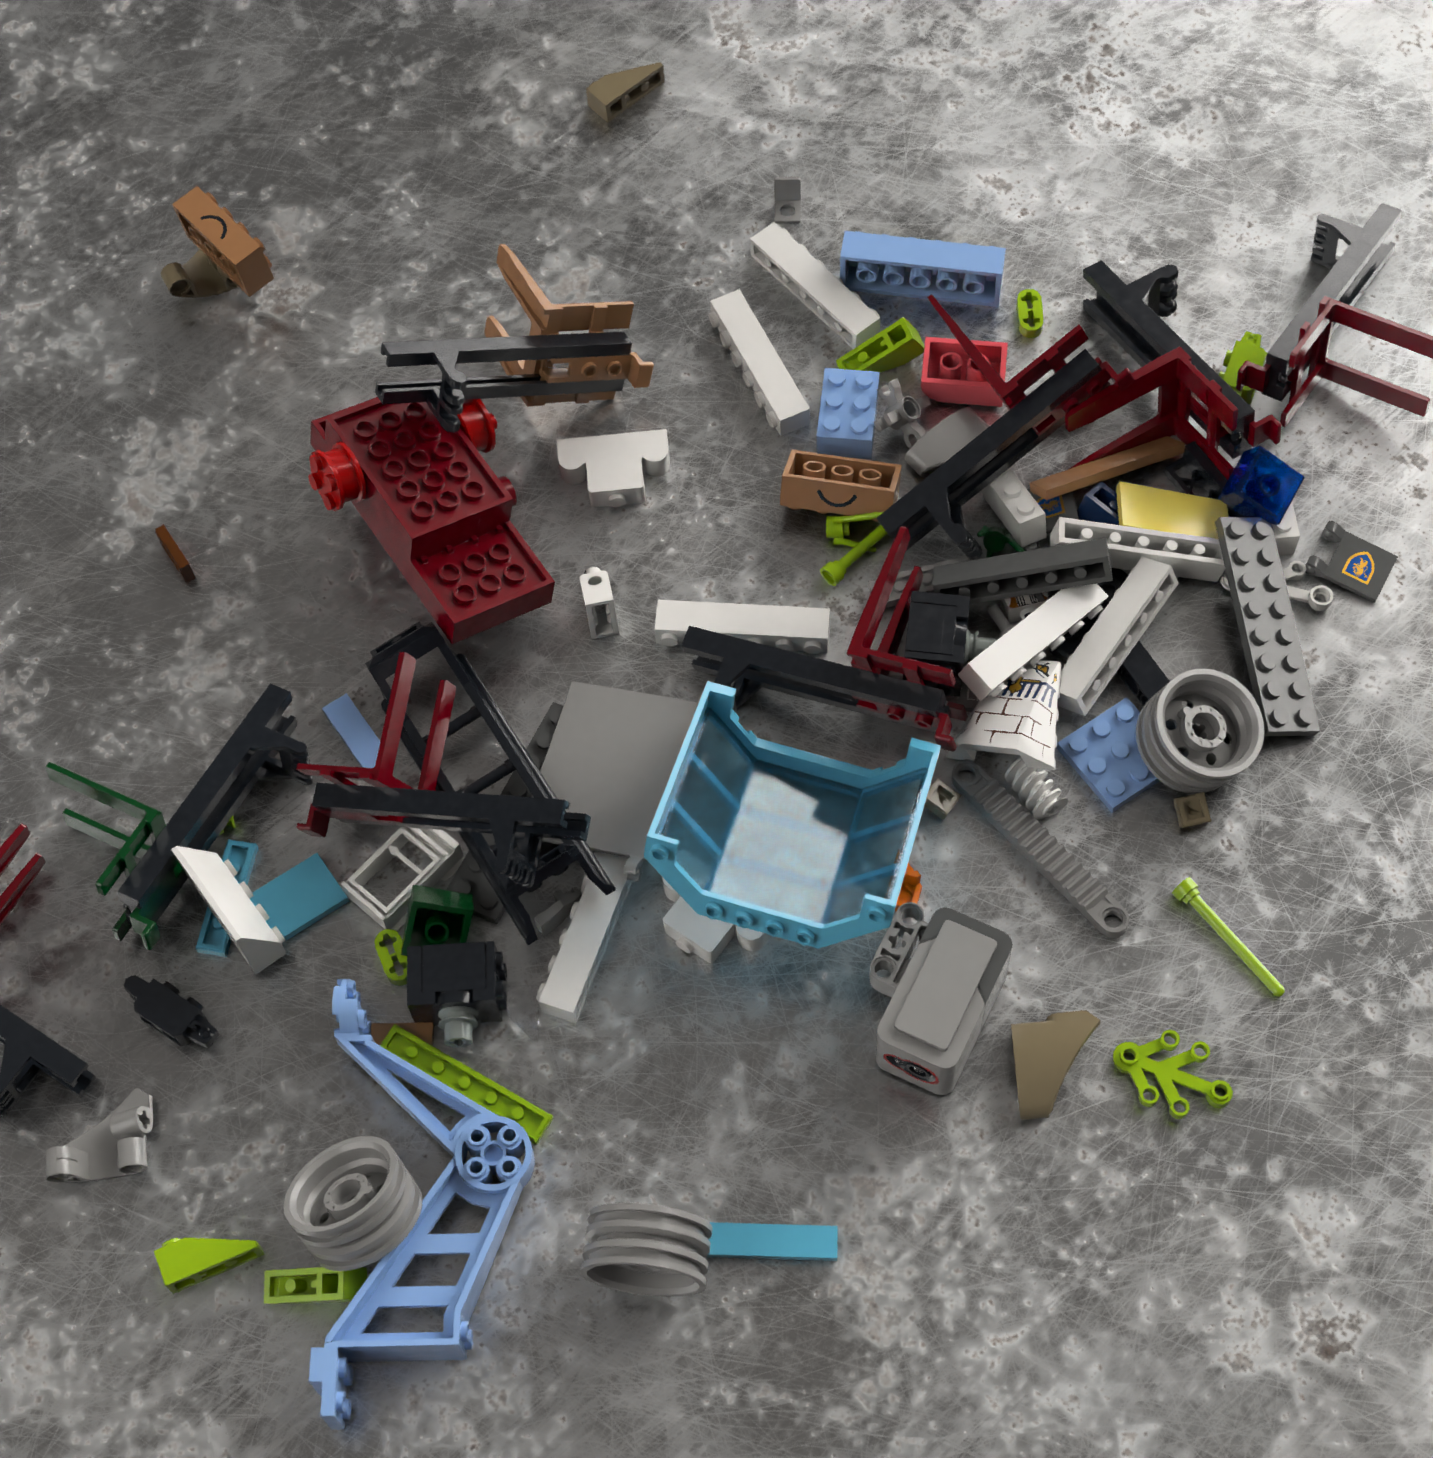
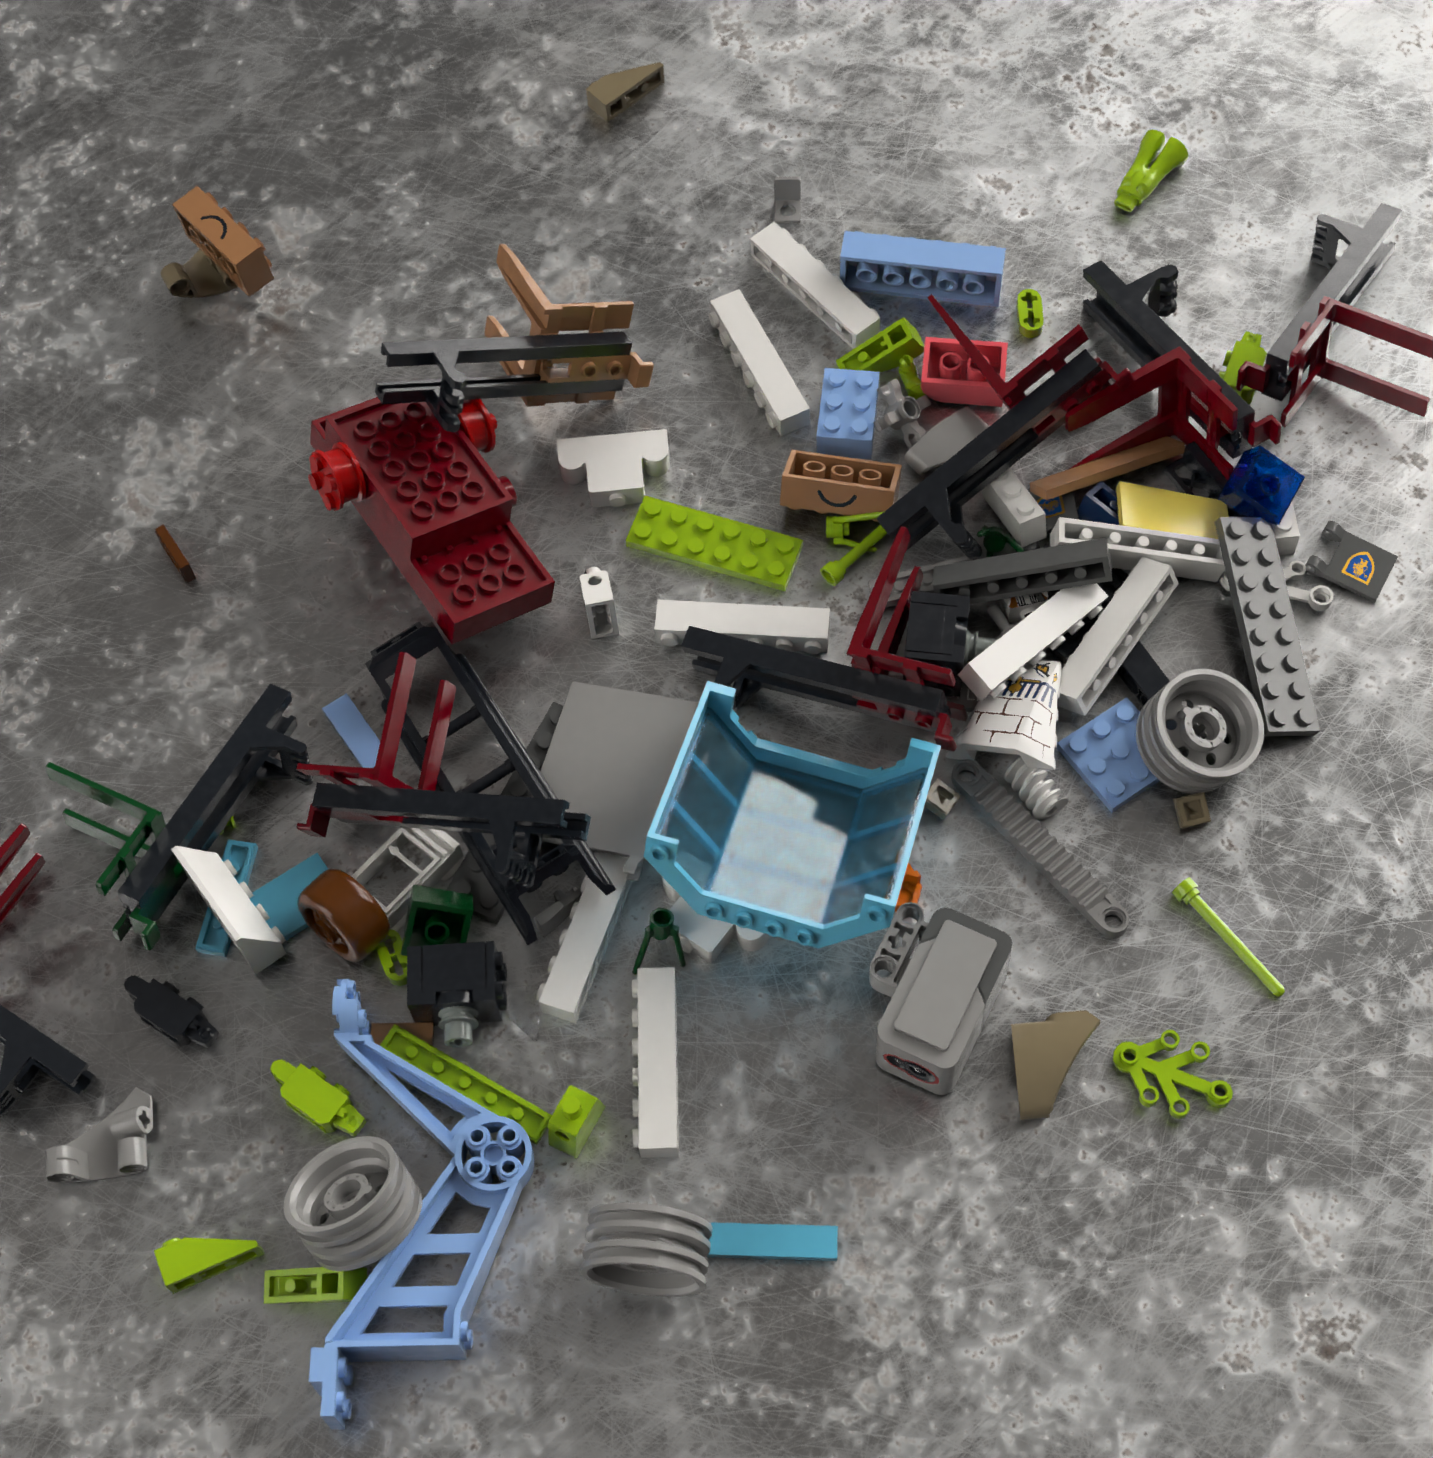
(316, 1099): none -> lime hinge
(343, 915): none -> reddish brown wheel
(576, 1119): none -> lime torso
(657, 1063): none -> white brick
(660, 927): none -> dark green plant
(714, 543): none -> lime plate
(910, 377): none -> lime piece
(1140, 180): none -> lime piece

